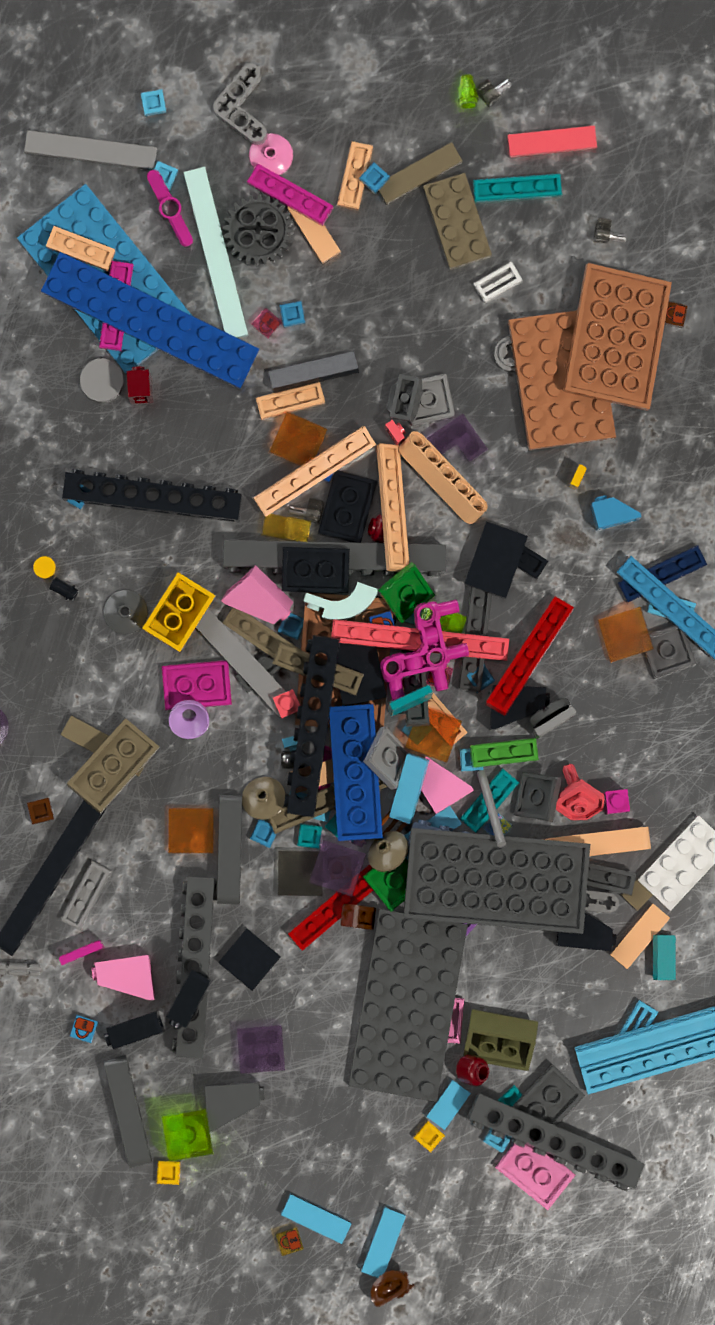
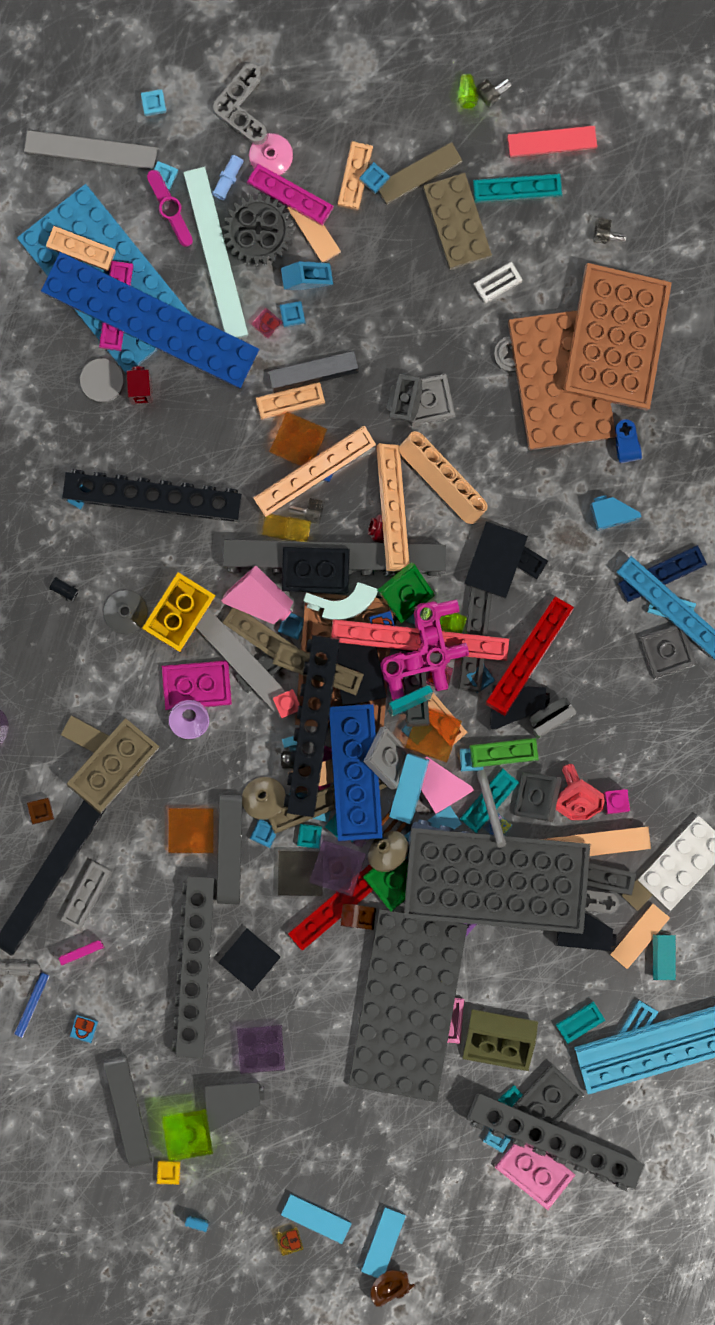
(28, 1012): none -> blue bar
(44, 567): yellow tile -> none
(126, 975): bright pink slope -> none
(134, 1030): black slope -> none
(189, 999): black slope -> none
(197, 1223): none -> dark azure tile
(227, 177): none -> light blue pin
(306, 275): none -> dark azure slope
(347, 507): black tile -> none
(395, 431): coral plate -> none
(429, 1136): yellow tile -> none
(448, 1105): medium azure tile -> none
(460, 434): clear purple plate -> none
(472, 1070): dark red head -> none
(577, 478): yellow tile -> none
(580, 1022): none -> teal tile
(626, 634): clear orange tile -> none
(627, 446): none -> blue piece
(675, 314): tile -> none

